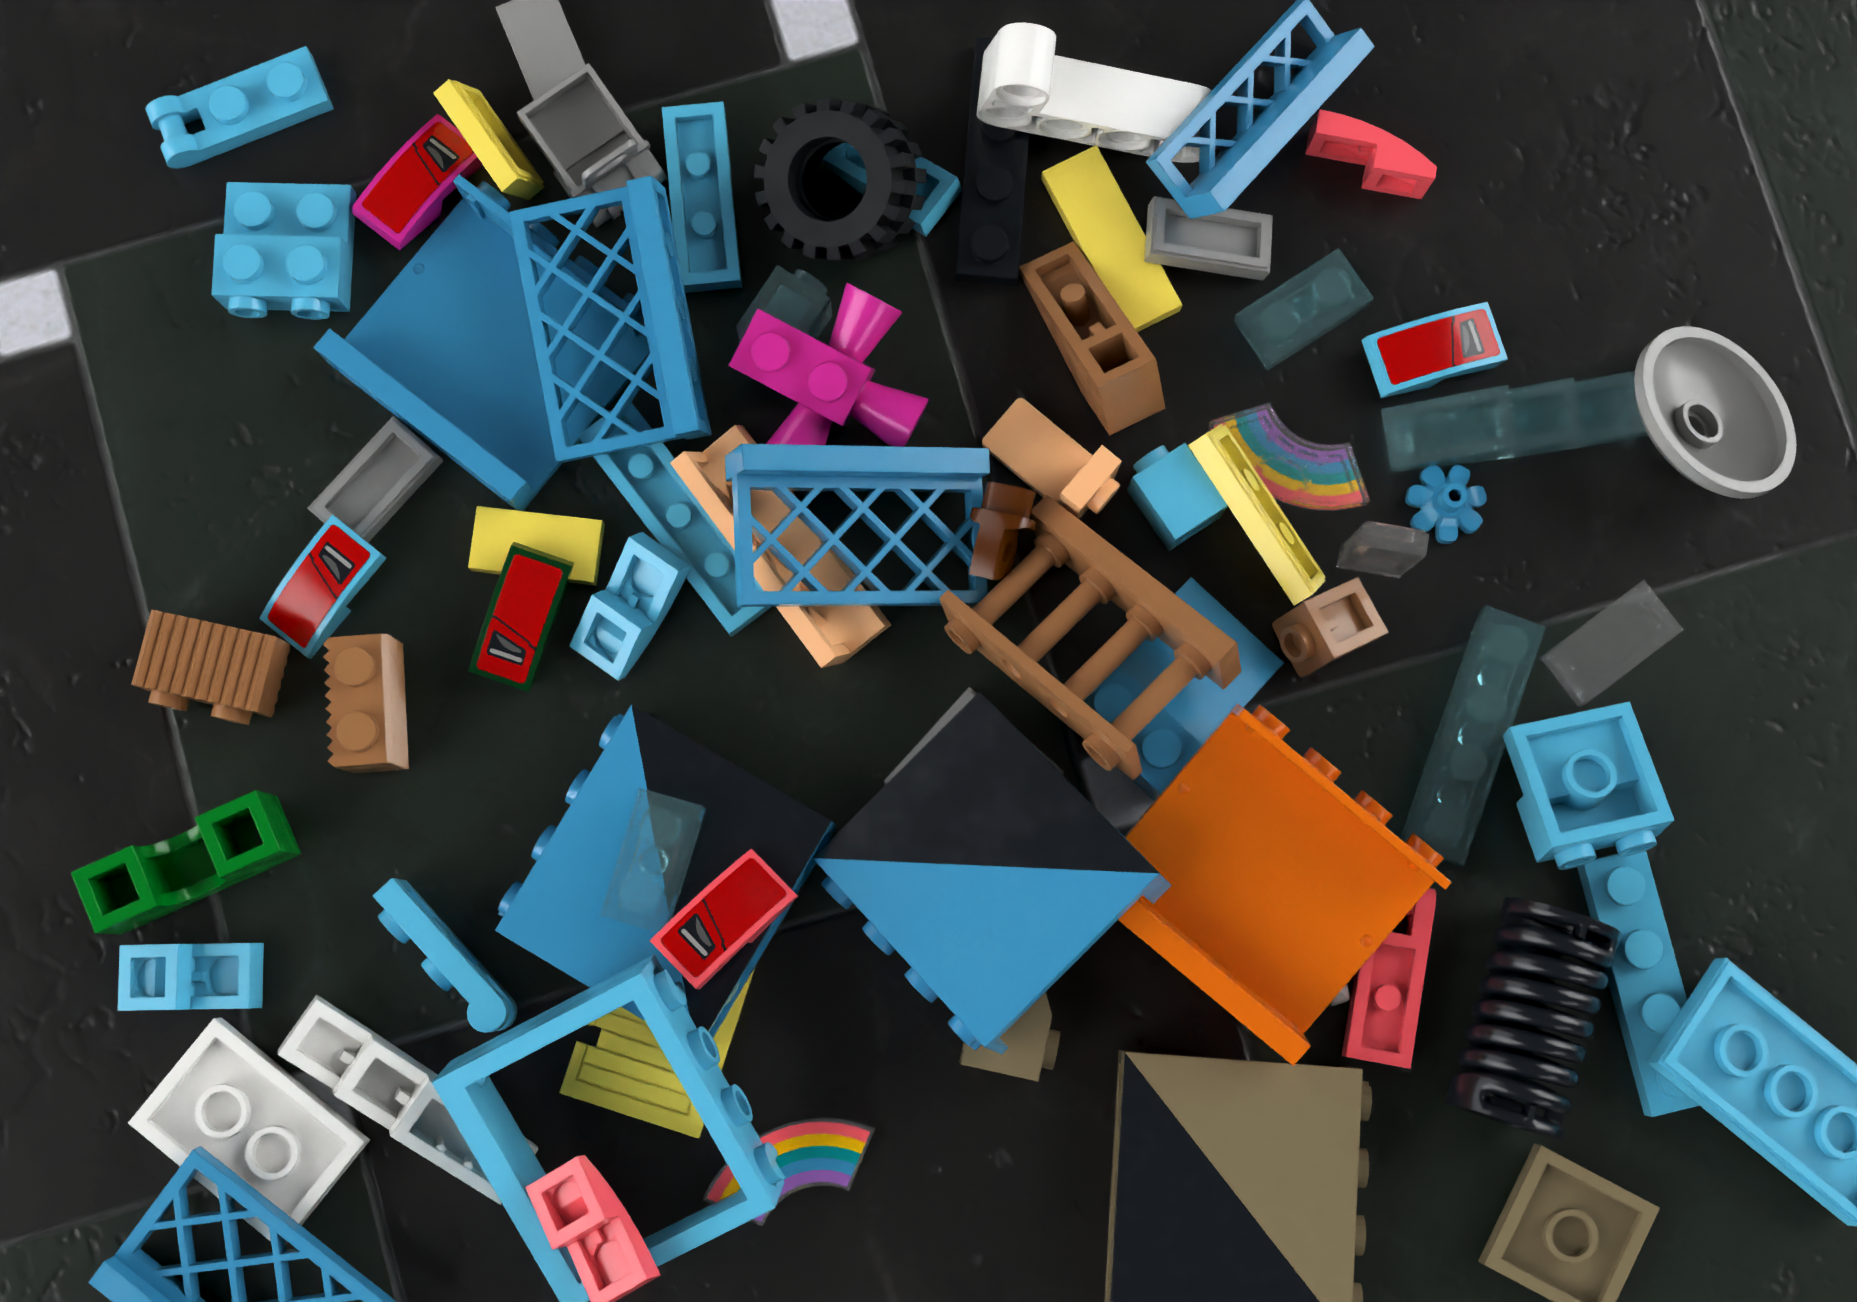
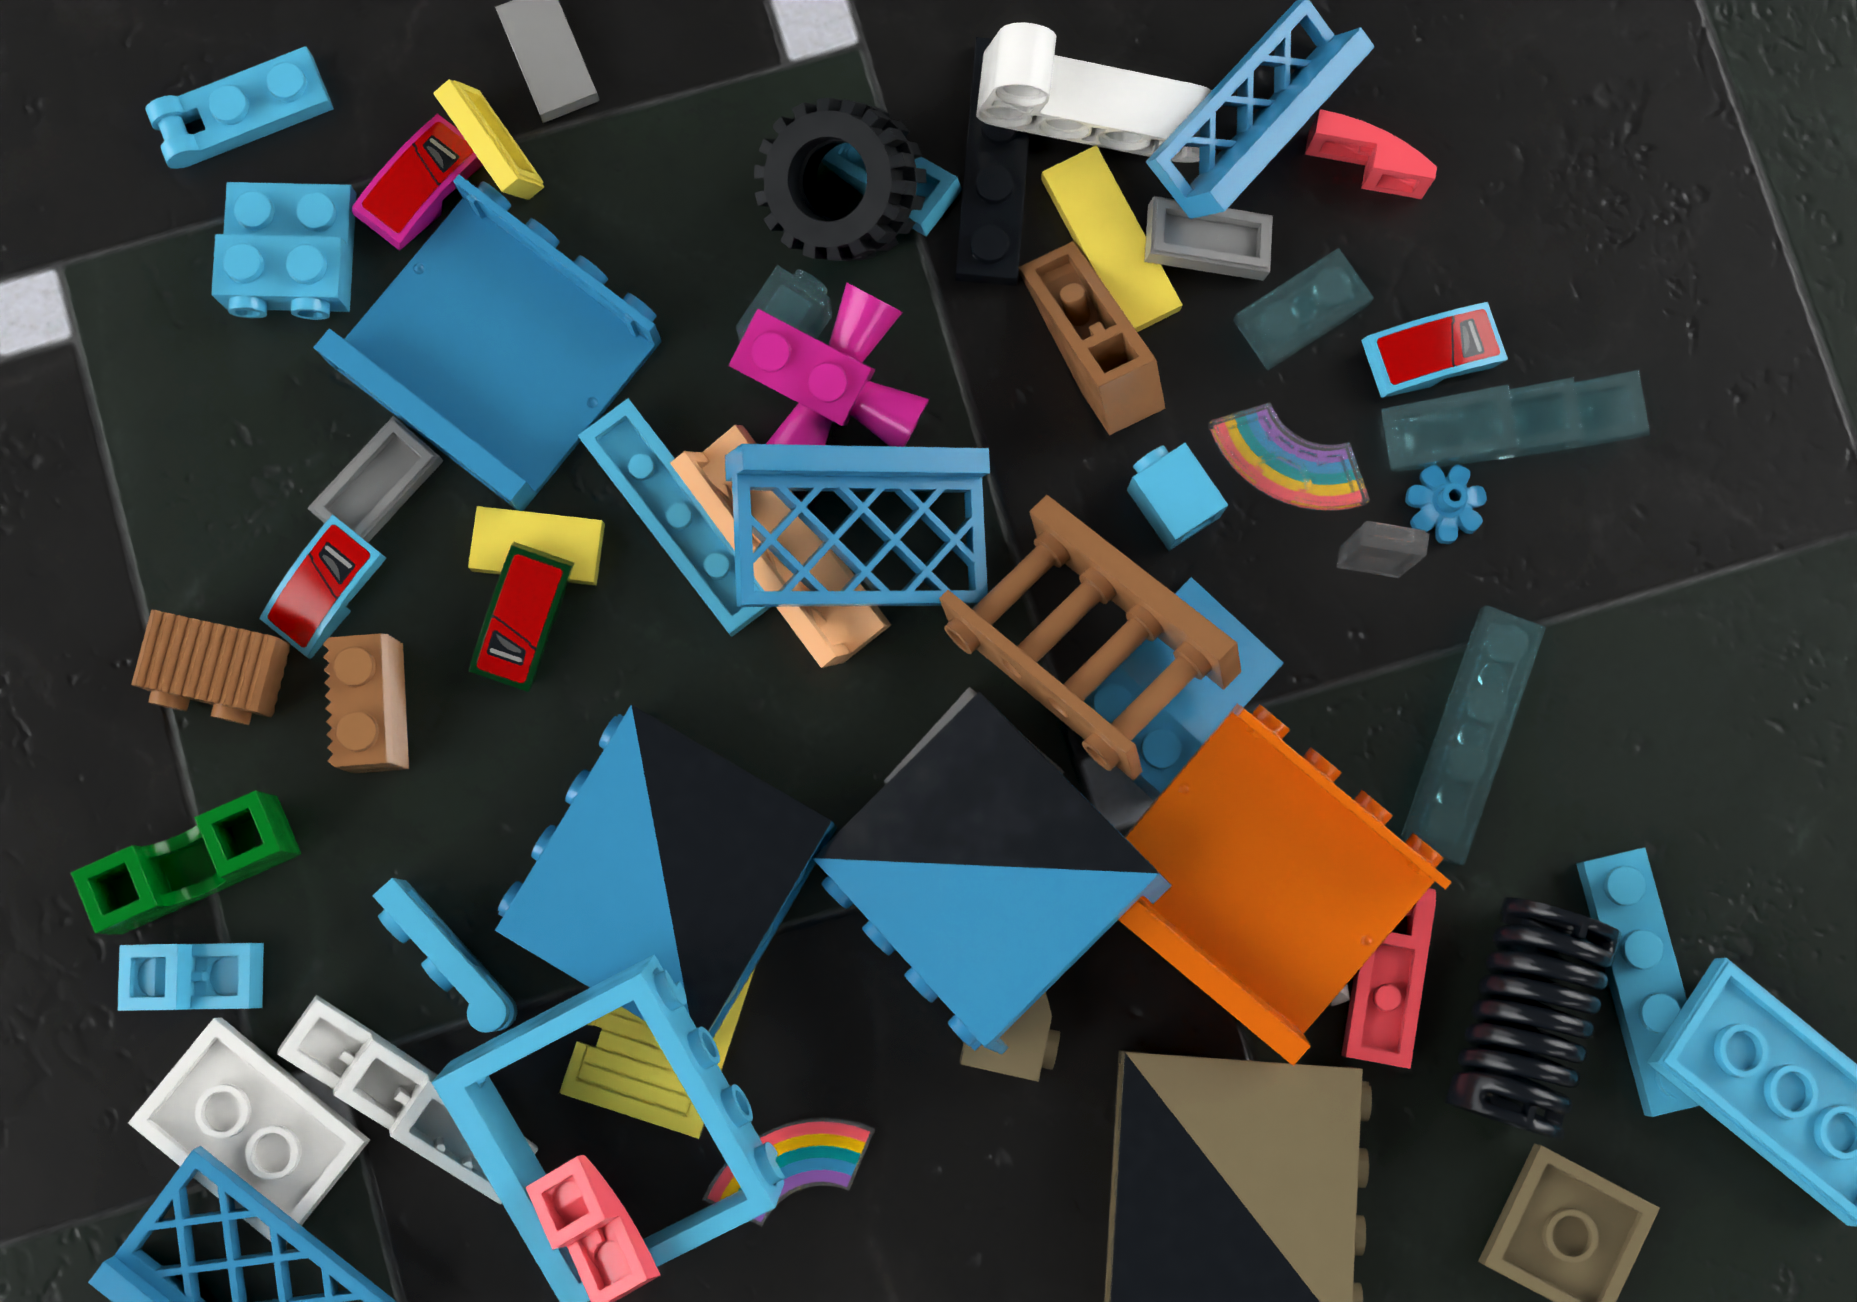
(588, 139): light grey piece -> none
(631, 607): medium azure slope -> none
(653, 860): clear light blue plate -> none
(663, 309): dark azure fence -> none
(702, 196): medium azure plate -> none
(723, 918): slope -> none
(1000, 517): reddish brown piece -> none
(1052, 460): light nougat bracket -> none
(1258, 513): light yellow tile -> none
(1328, 627): medium nougat bracket -> none
(1587, 785): medium azure plate -> none
(1611, 643): clear tile -> none
(1714, 413): light grey dish -> none

